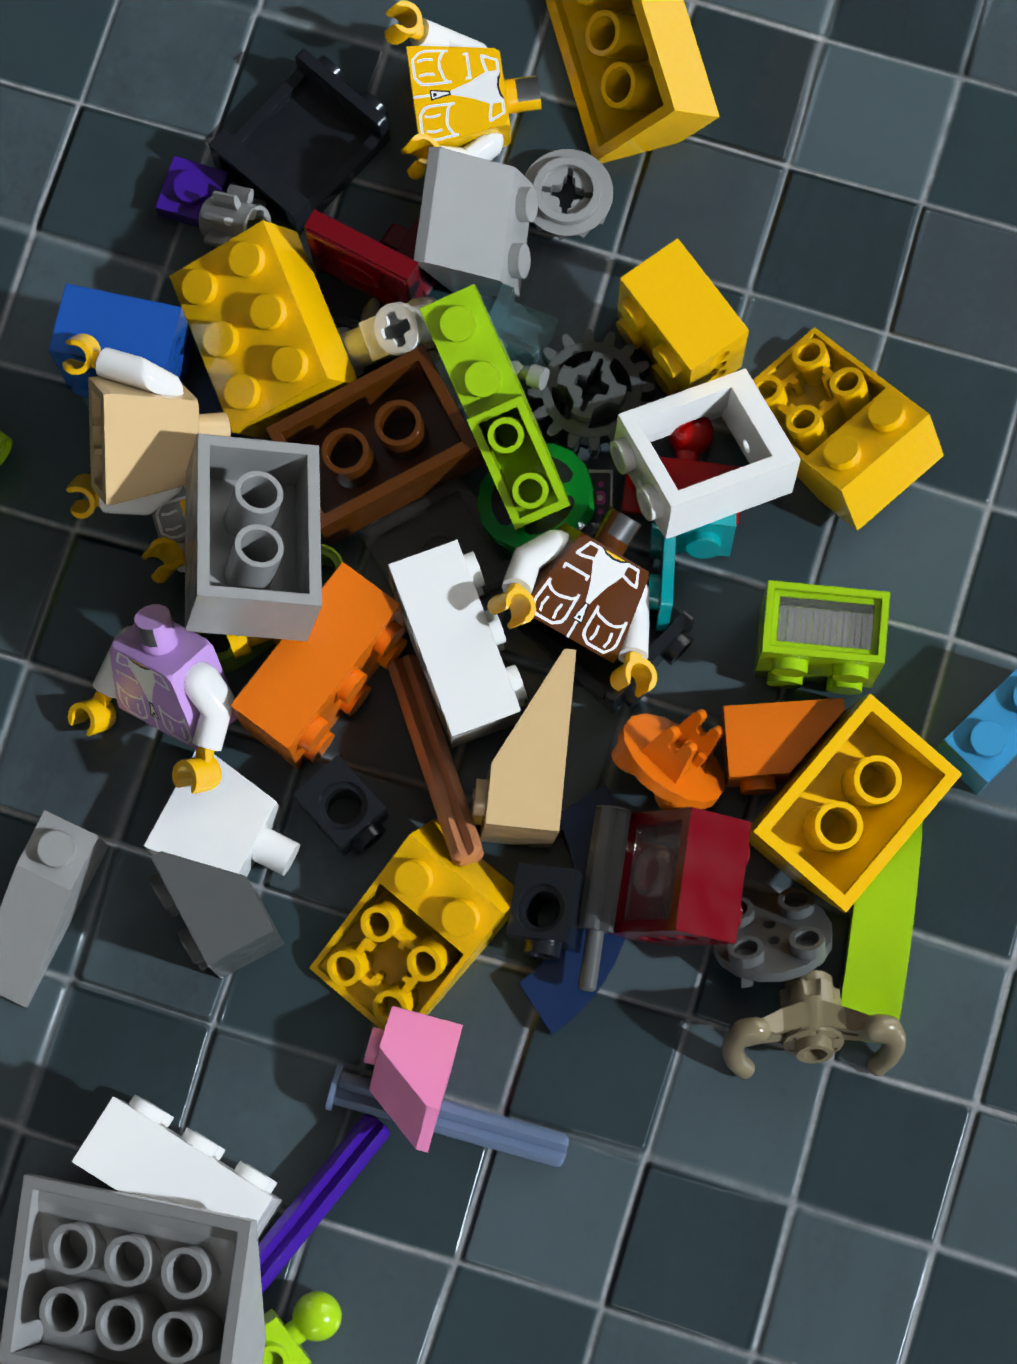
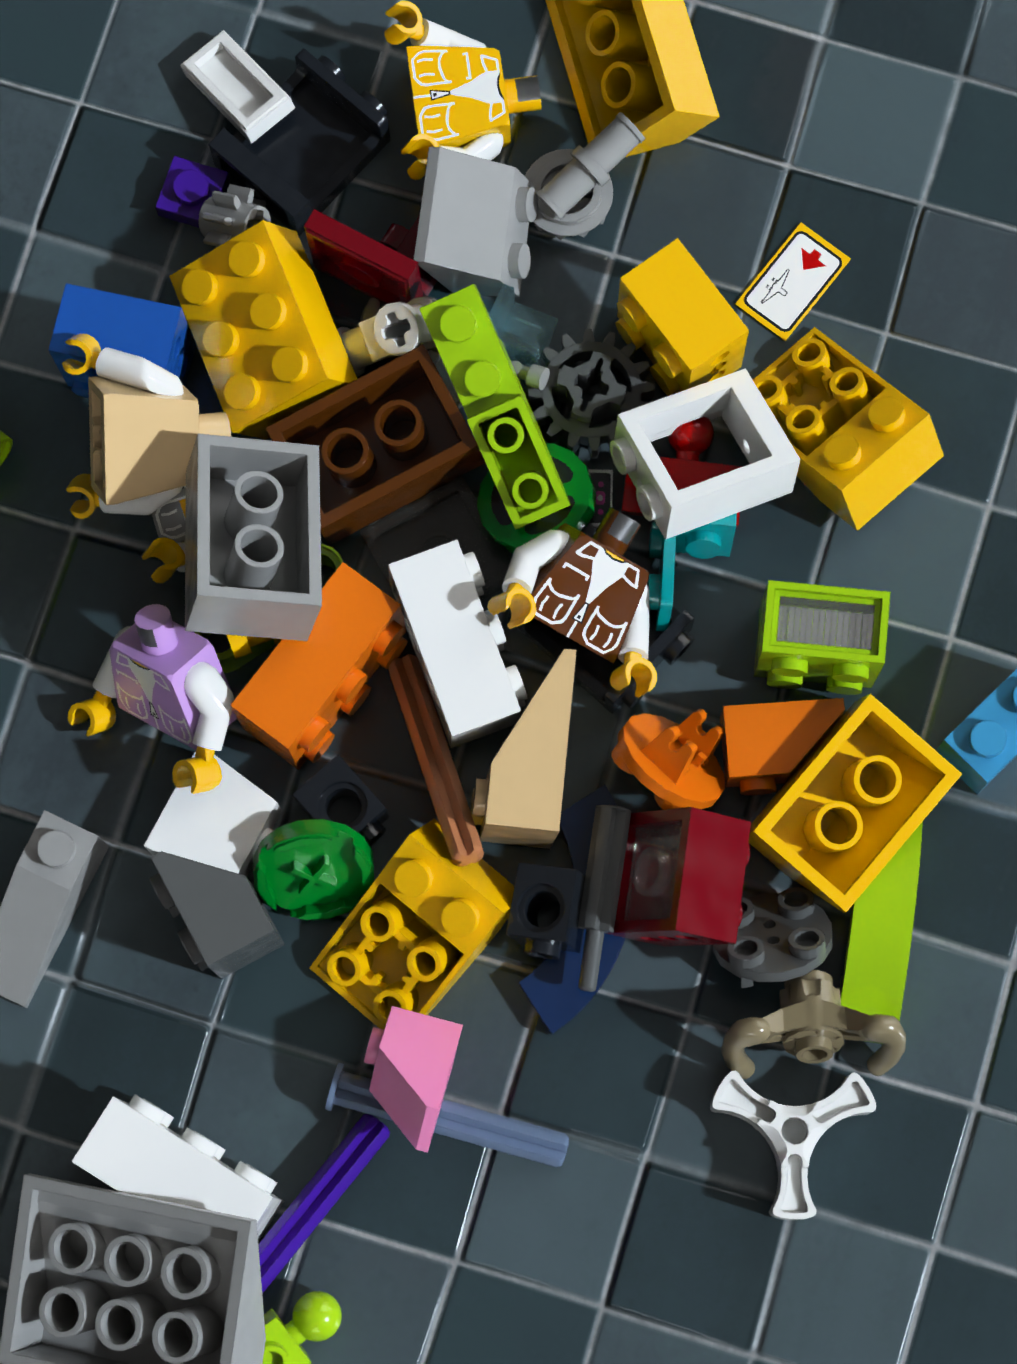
(237, 86): none -> white tile
(313, 868): none -> green tile
(590, 165): none -> light grey pin
(792, 1132): none -> white piece
(793, 281): none -> white sticker

